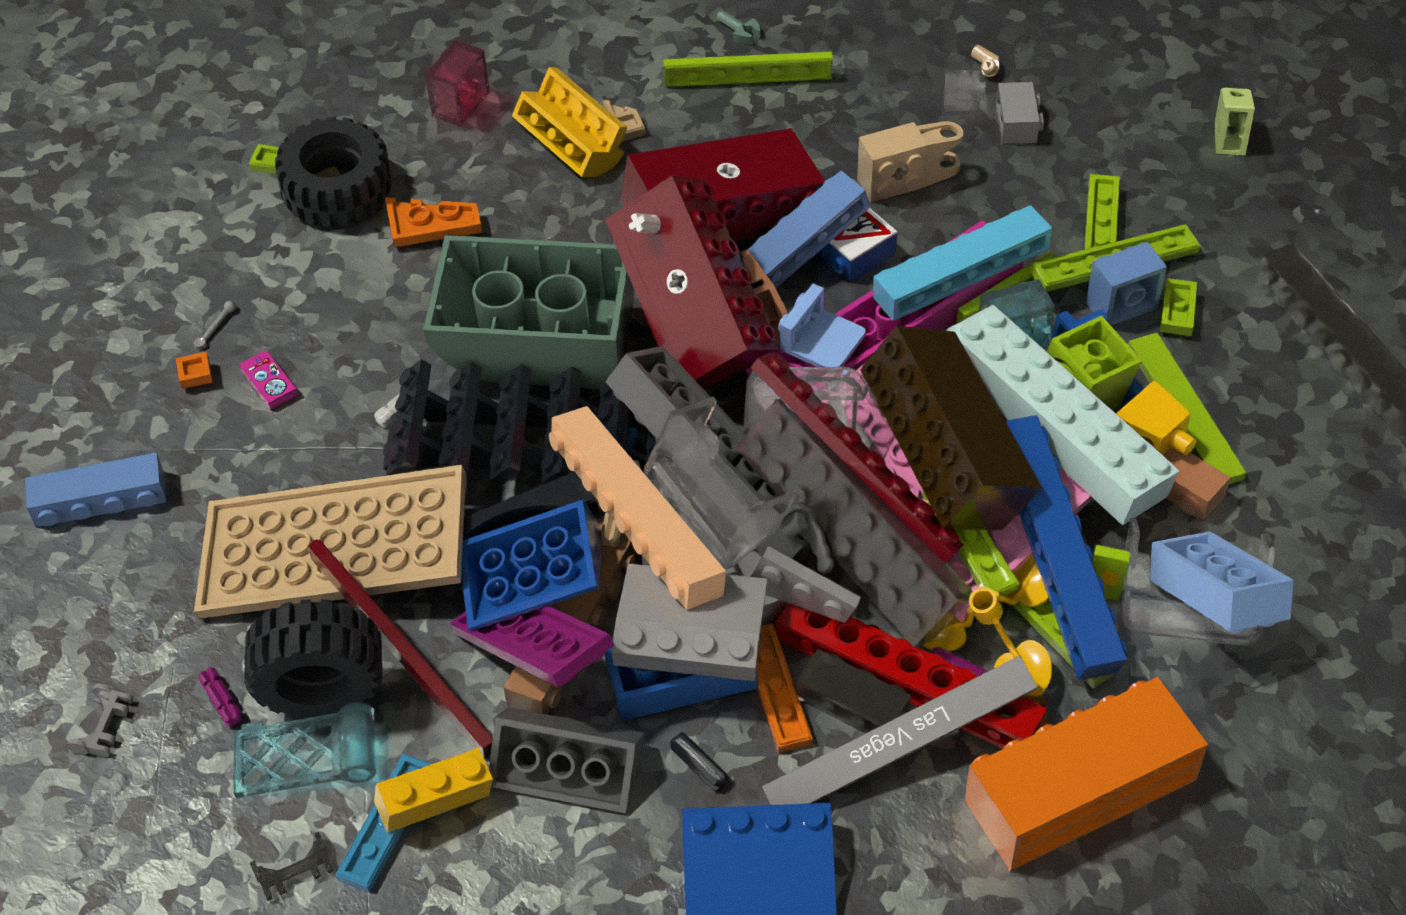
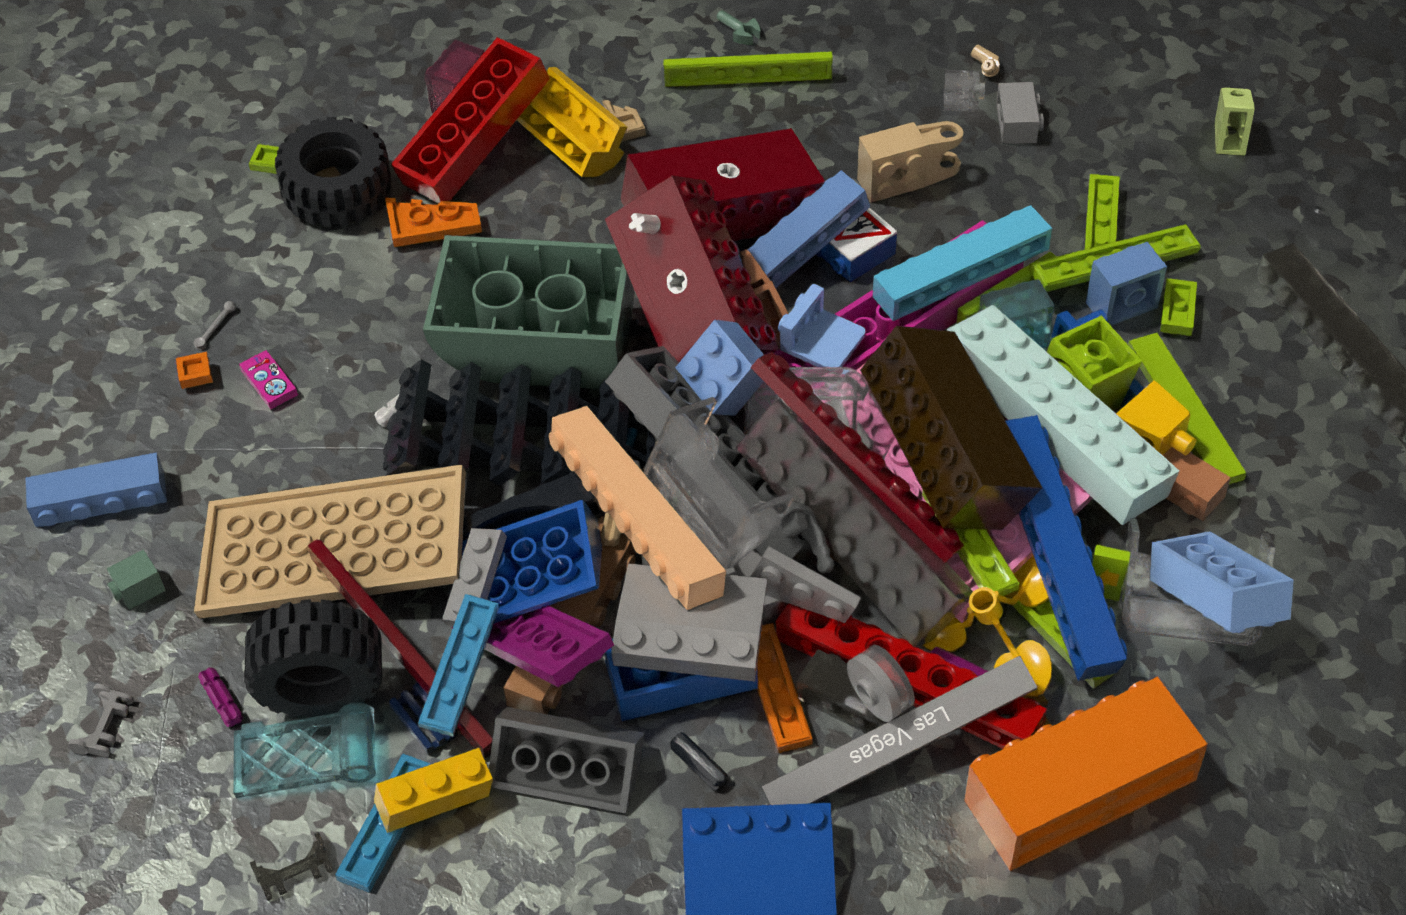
(134, 580): none -> sand green brick
(409, 698): none -> dark blue tile
(458, 665): none -> dark azure tile
(471, 121): none -> red brick
(475, 569): none -> light grey plate
(721, 367): none -> medium blue brick
(880, 683): none -> light grey piece

